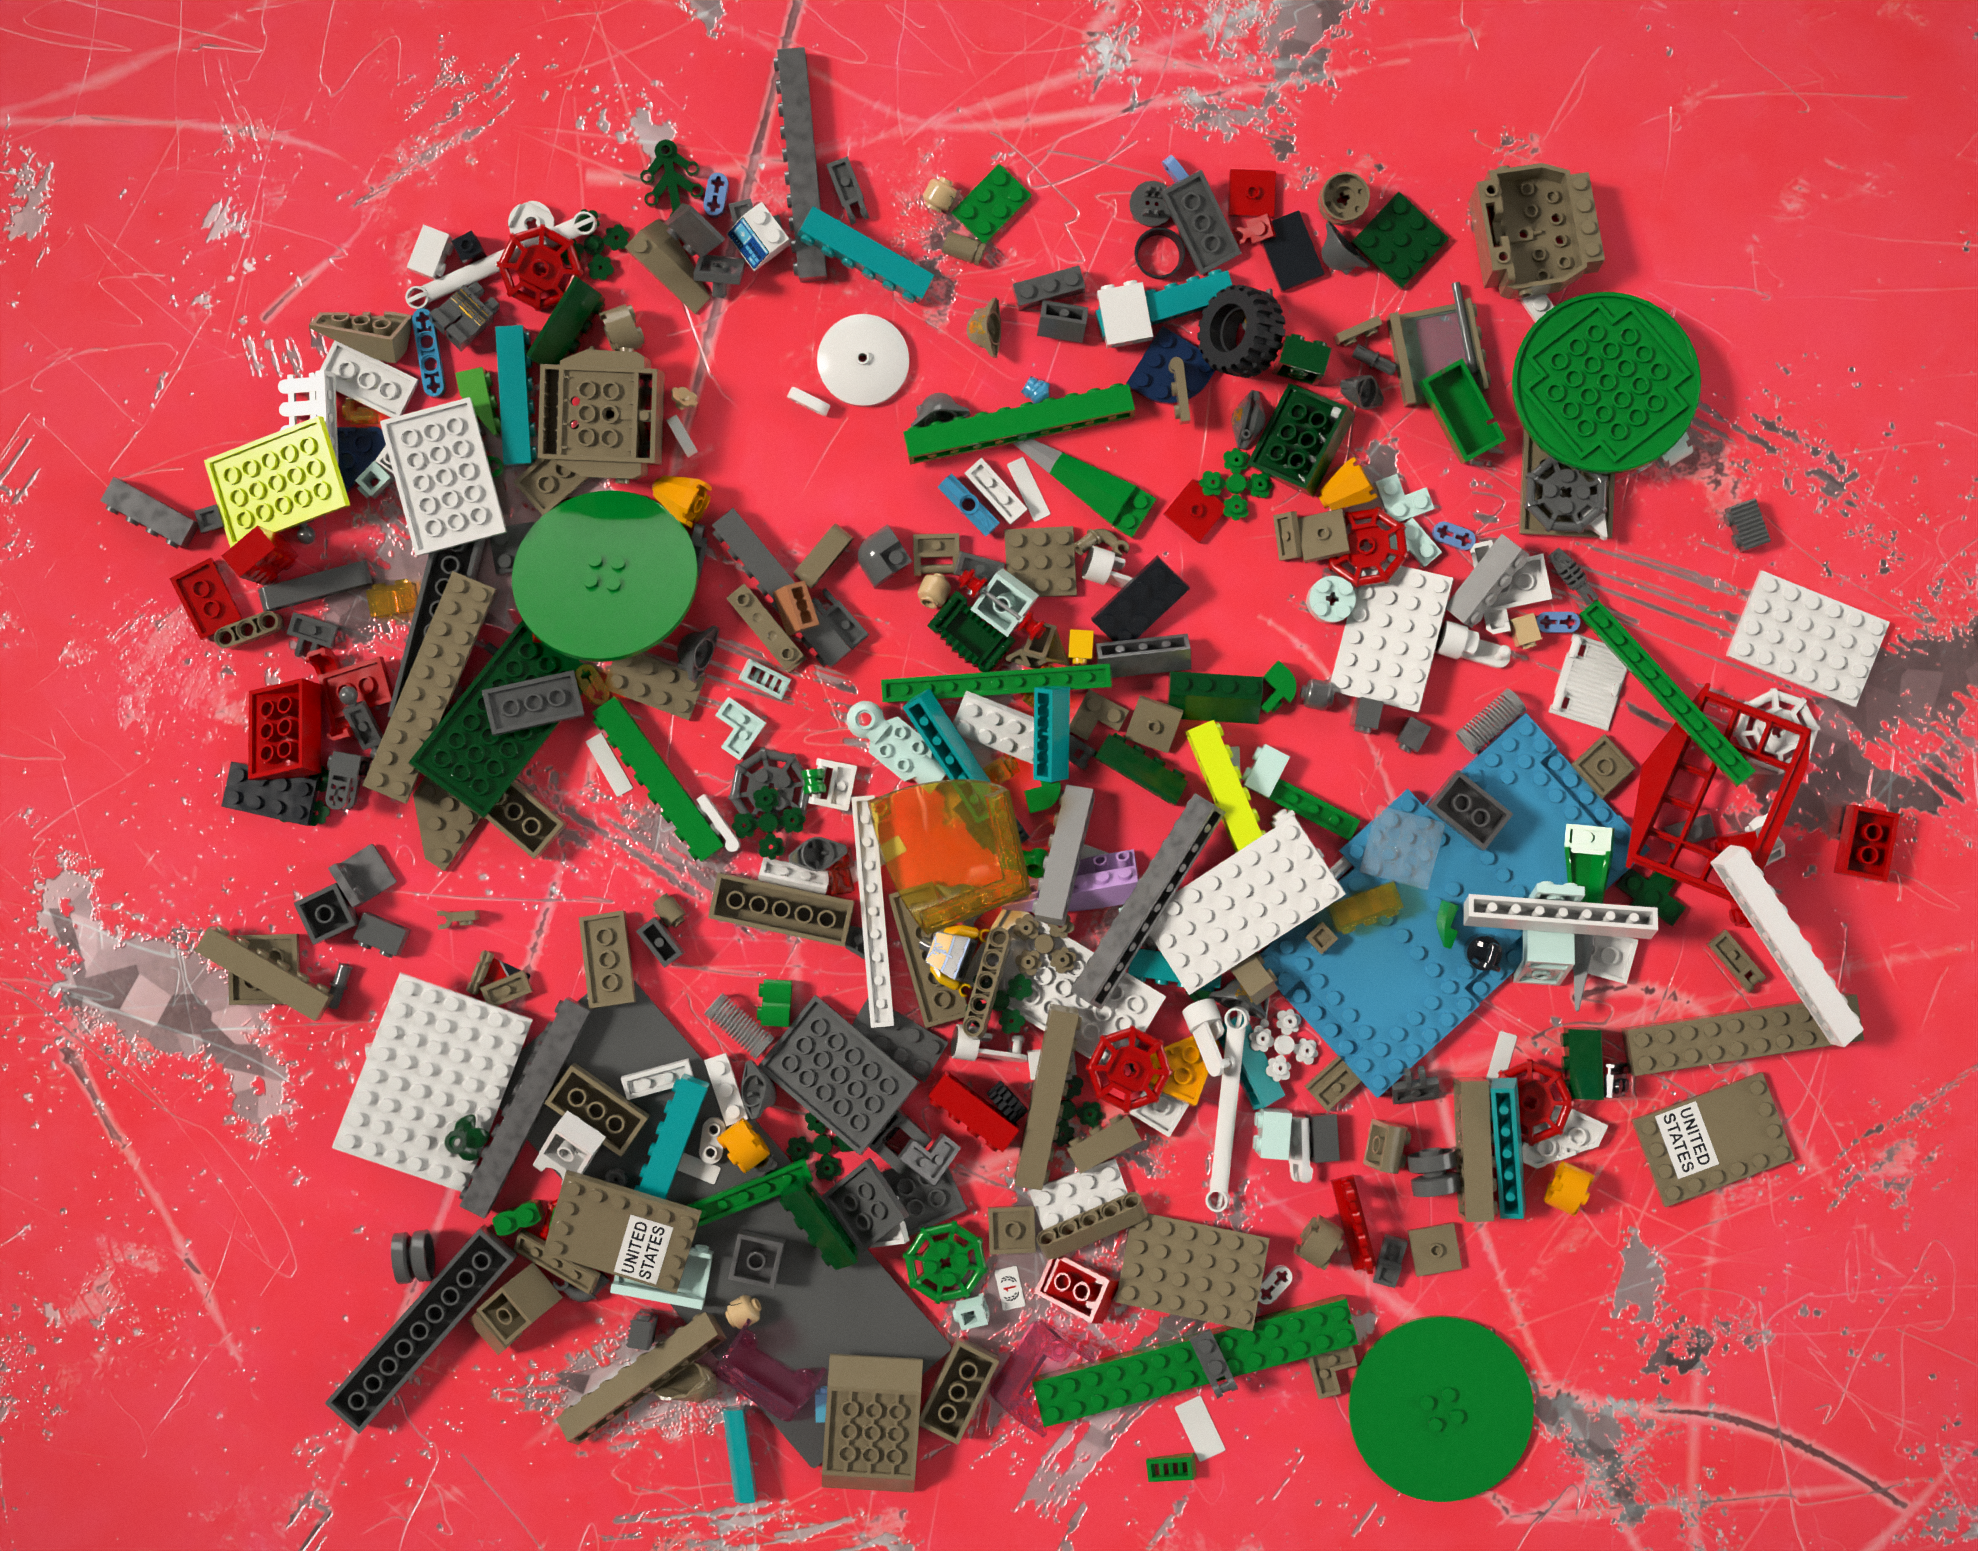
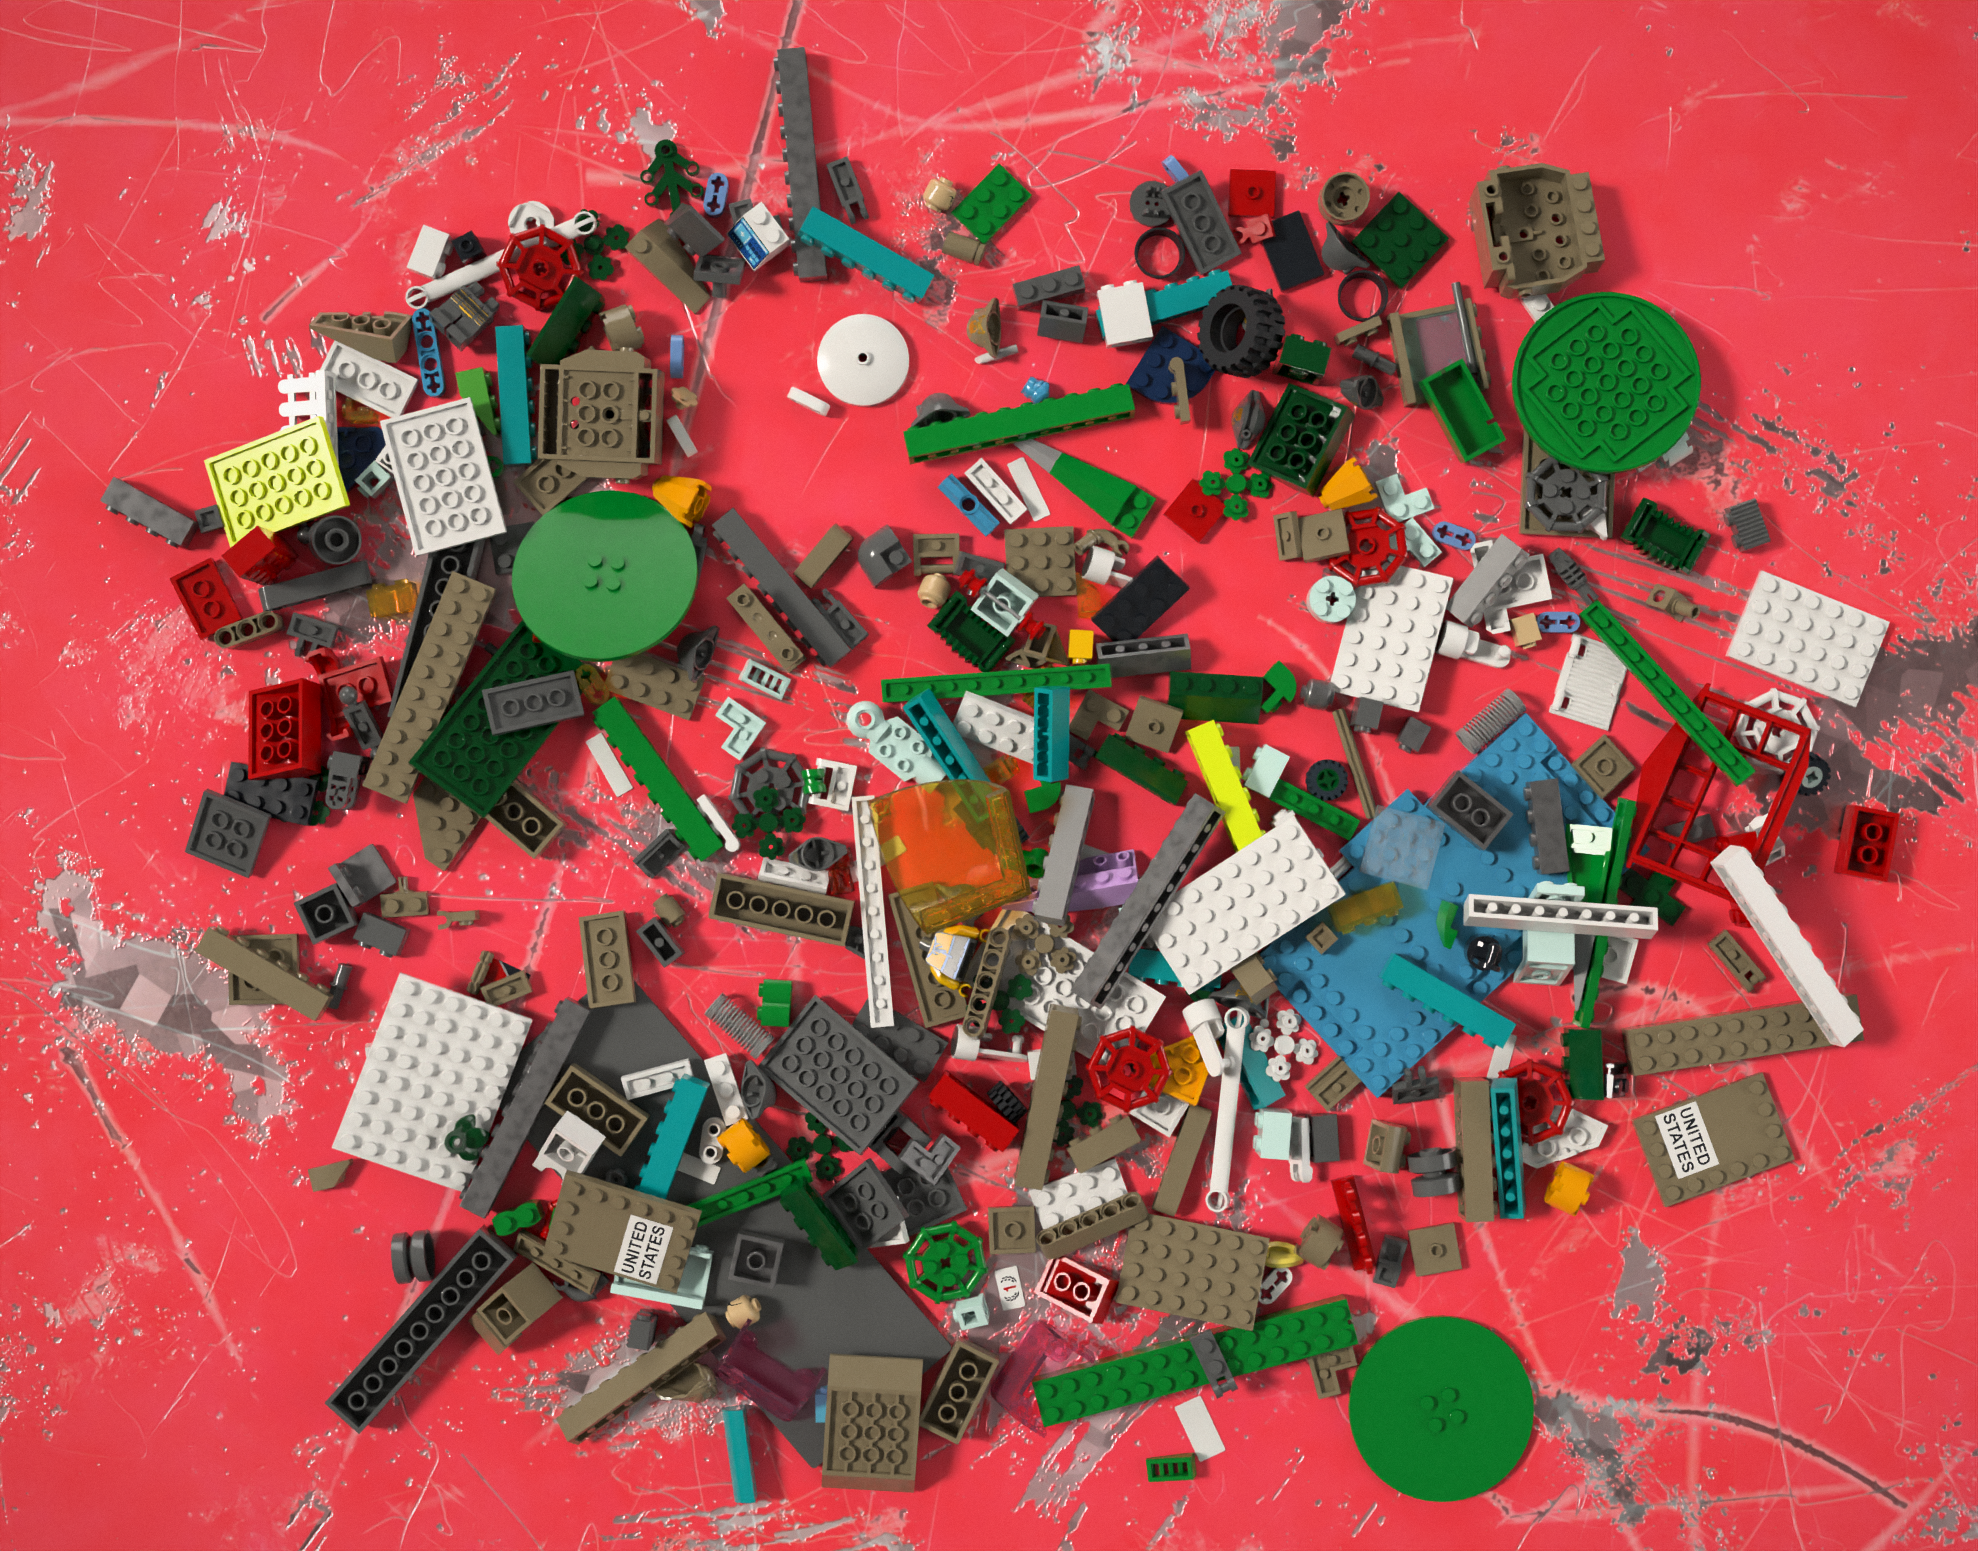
(227, 833): none -> dark grey plate
(329, 1175): none -> dark tan slope
(334, 539): none -> dark grey wheel
(404, 901): none -> dark tan plate
(659, 853): none -> dark grey hinge
(677, 356): none -> medium blue beam
(795, 608): nougat brick -> none
(1003, 352): none -> piece
(1087, 598): none -> slope
(1181, 1160): none -> dark tan beam
(1282, 1255): none -> light yellow arm
(1334, 777): none -> black wheel
(1355, 762): none -> dark tan axle
(1374, 278): none -> black tyre
(1447, 1001): none -> teal brick
(1546, 826): none -> flat silver brick
(1622, 823): none -> green plate
(1664, 539): none -> dark green piece
(1673, 603): none -> dark tan bracket
(1818, 775): none -> black wheel

